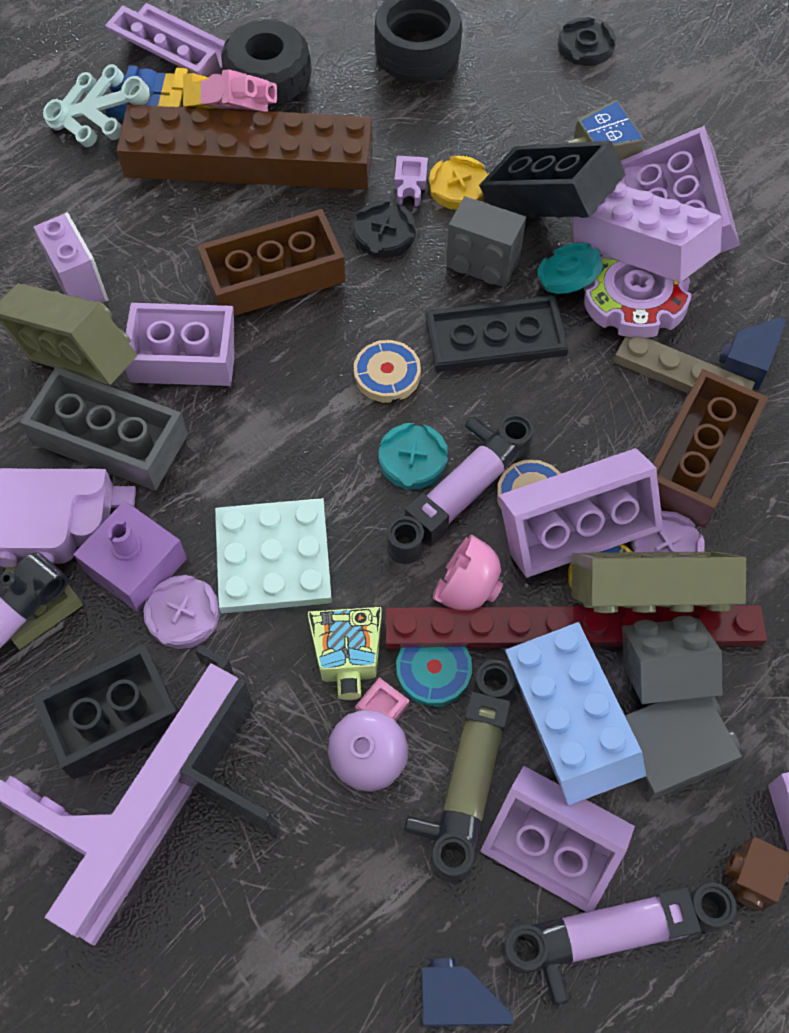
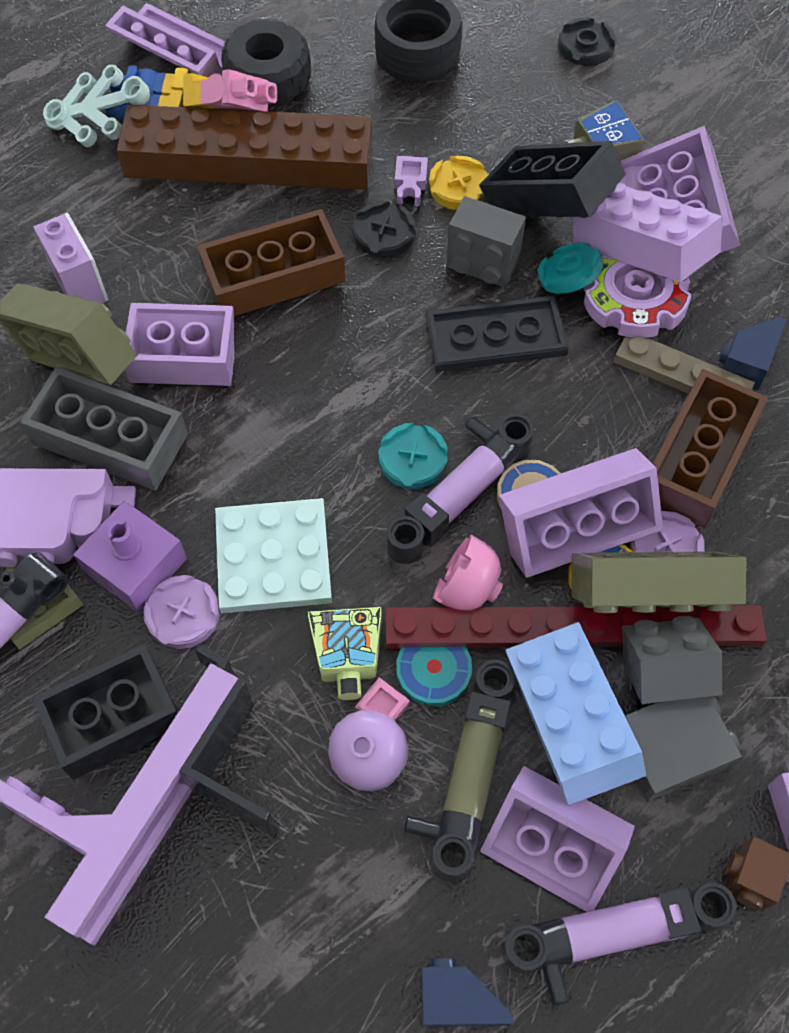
(387, 371): tile -> none

